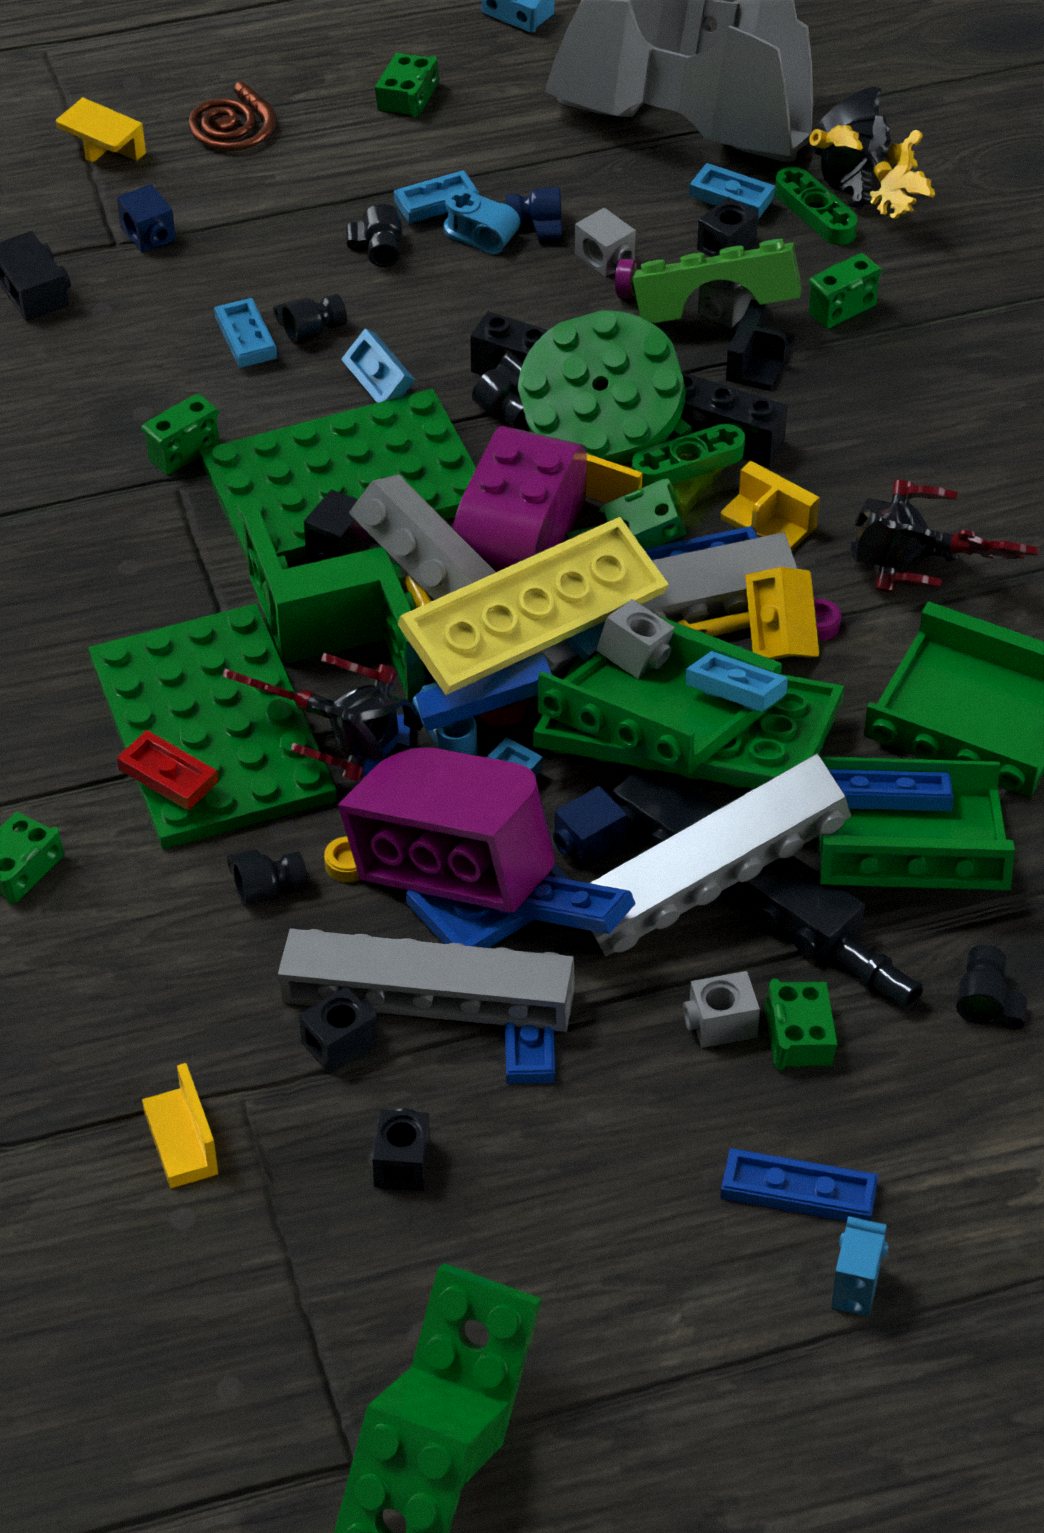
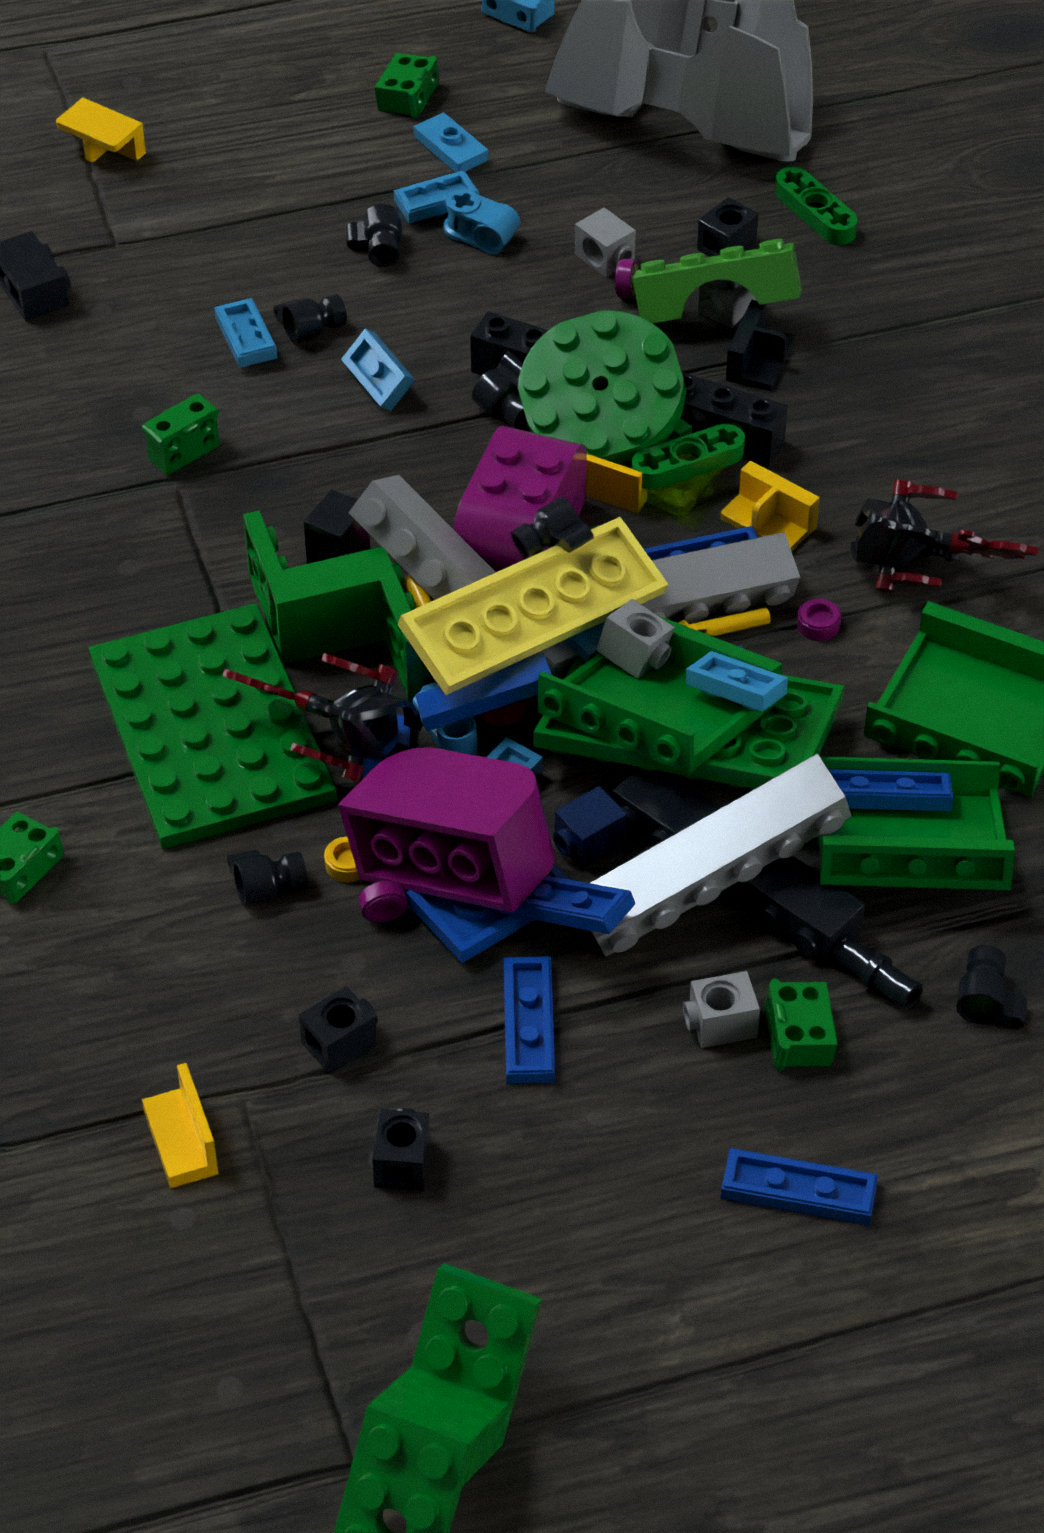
(146, 218): dark blue brick -> none
(167, 770): red plate -> none
(230, 118): copper piece -> none
(298, 465): green plate -> none
(383, 901): none -> magenta tile
(430, 978): light grey brick -> none
(451, 143): none -> dark azure plate
(542, 209): dark blue piece -> none
(552, 526): none -> black piece
(641, 513): green piece -> none
(716, 184): dark azure plate -> none
(782, 613): yellow panel -> none
(843, 289): green piece -> none
(856, 143): helmet -> none
(859, 1265): dark azure piece -> none

